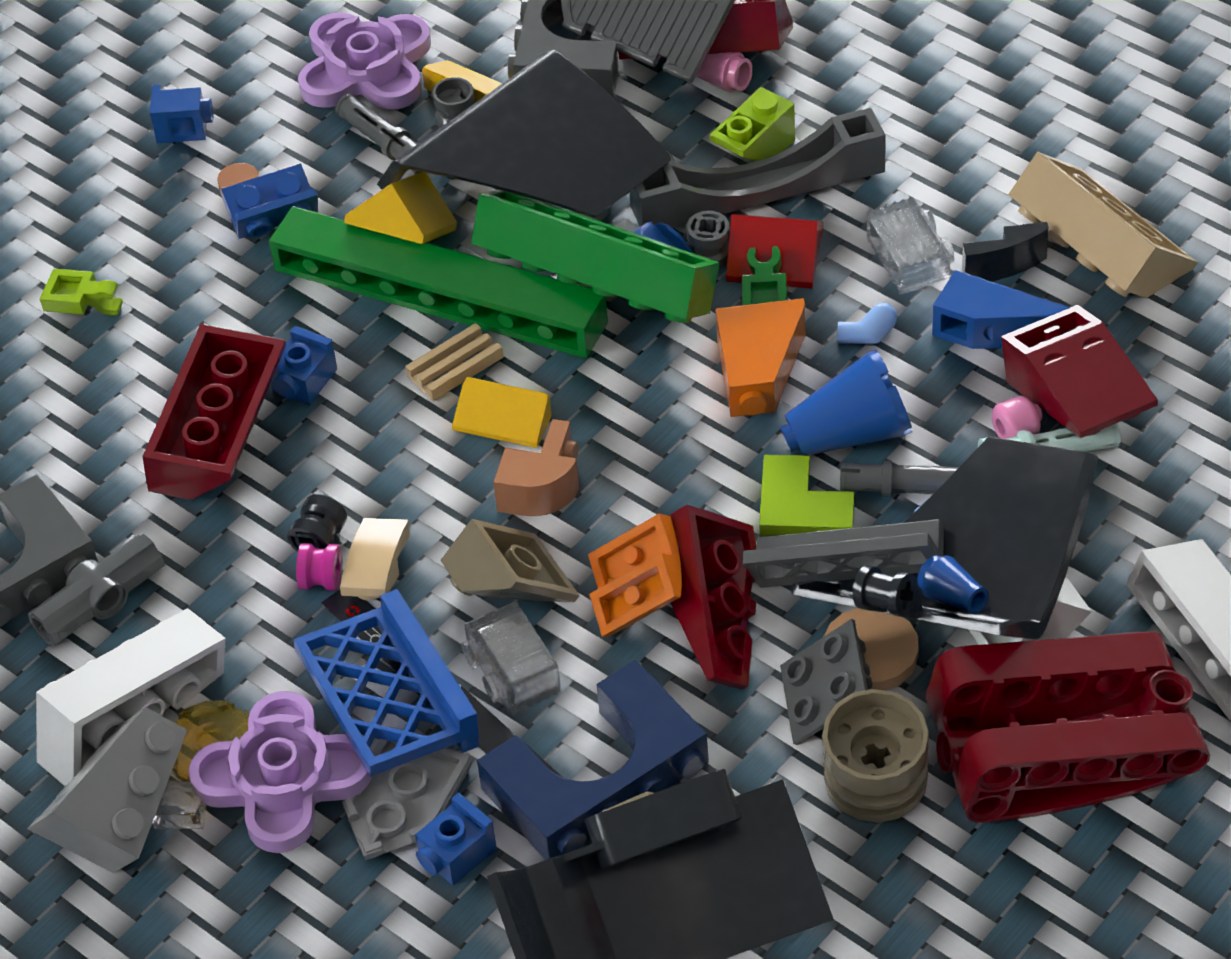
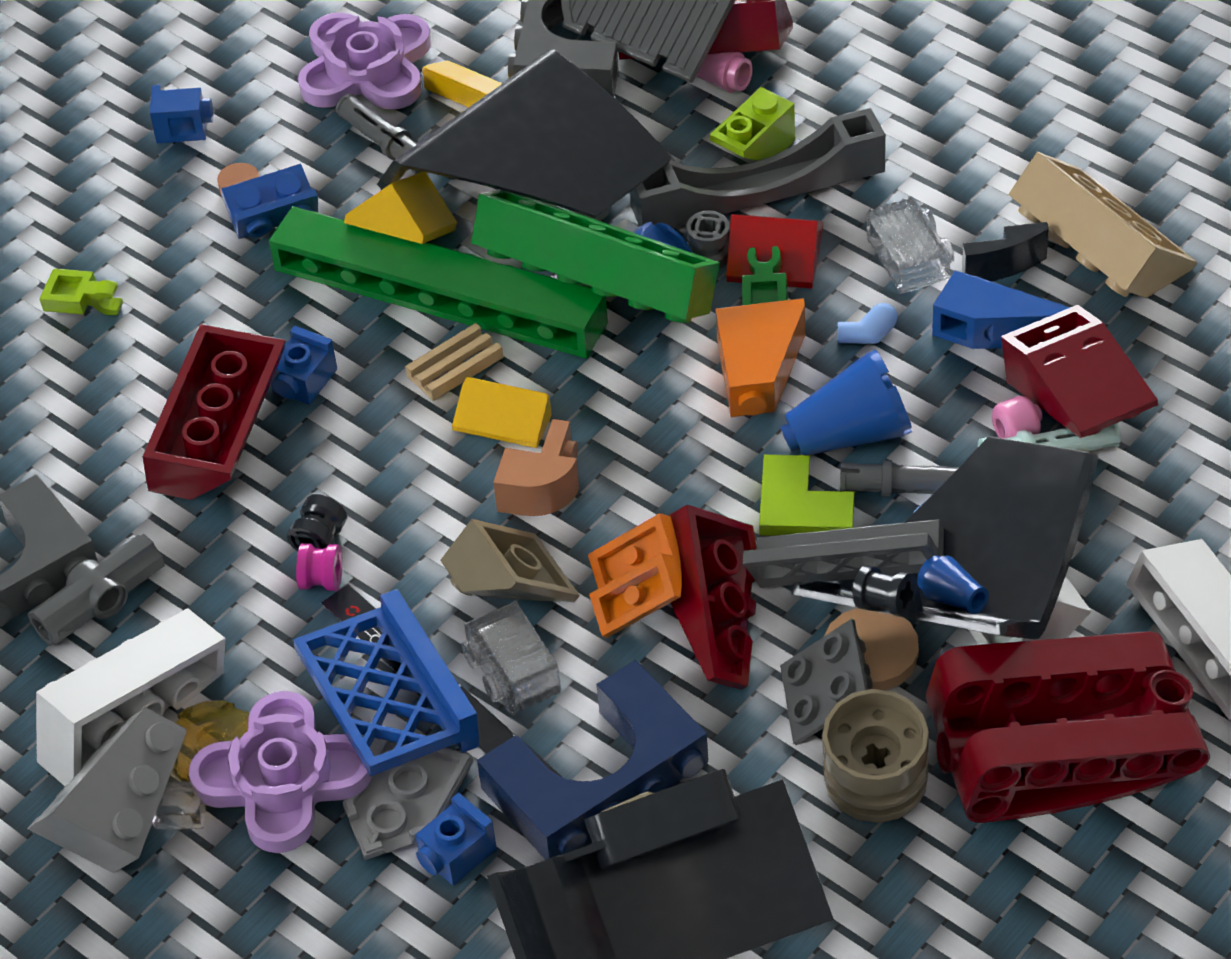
(373, 558): tan slope -> none
(451, 98): dark grey wheel -> none

